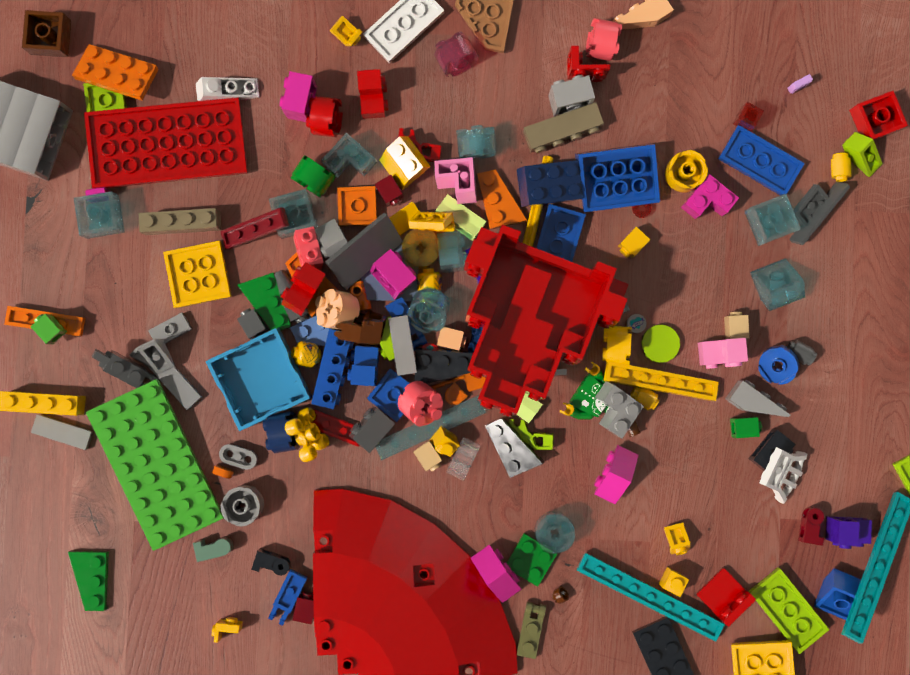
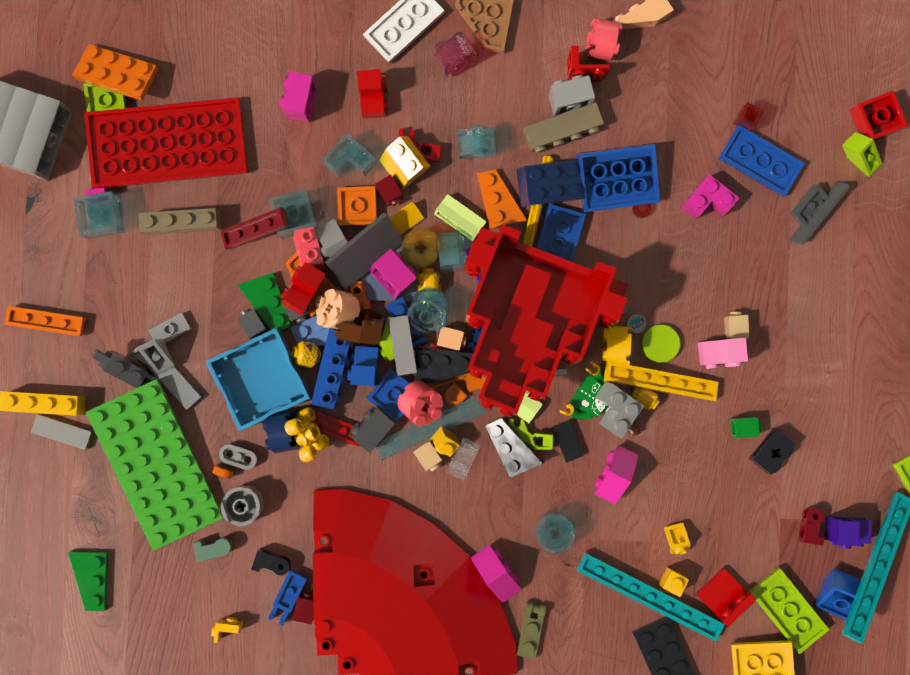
(46, 33): reddish brown brick -> none
(48, 328): bright green brick -> none
(197, 274): yellow plate -> none
(222, 88): white slope -> none
(283, 281): dark grey cone -> none
(313, 175): green brick -> none
(324, 116): red brick -> none
(346, 32): yellow bracket -> none
(433, 221): yellow bracket -> none
(457, 175): bright pink brick -> none
(530, 560): green plate -> none
(560, 595): reddish brown hinge -> none
(567, 441): none -> black tile
(633, 243): yellow brick -> none
(696, 173): yellow brick -> none
(749, 399): light grey slope -> none
(772, 219): clear light blue brick -> none
(777, 375): blue plate -> none
(777, 469): white plate -> none
(778, 284): clear light blue slope -> none
(799, 84): lavender tile -> none
(804, 353): dark grey brick -> none
(841, 167): yellow brick -> none

